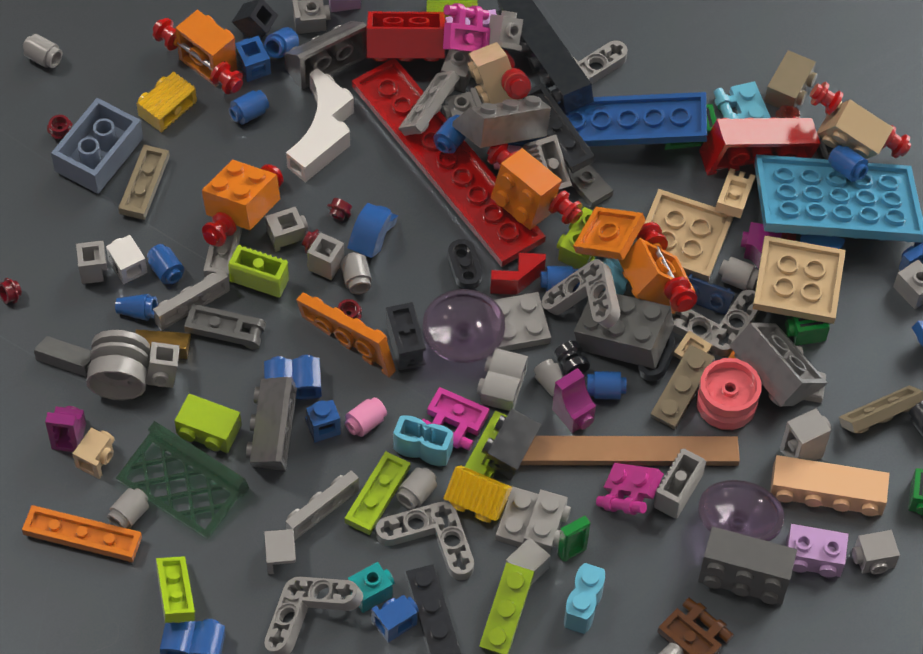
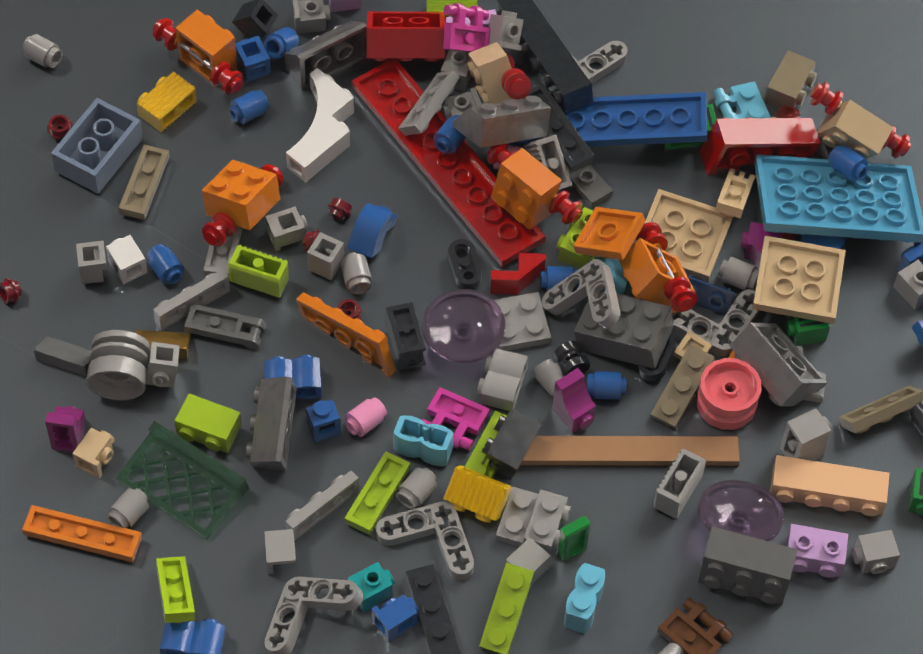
(137, 306): blue cone -> none
(631, 481): dark pink plate -> none

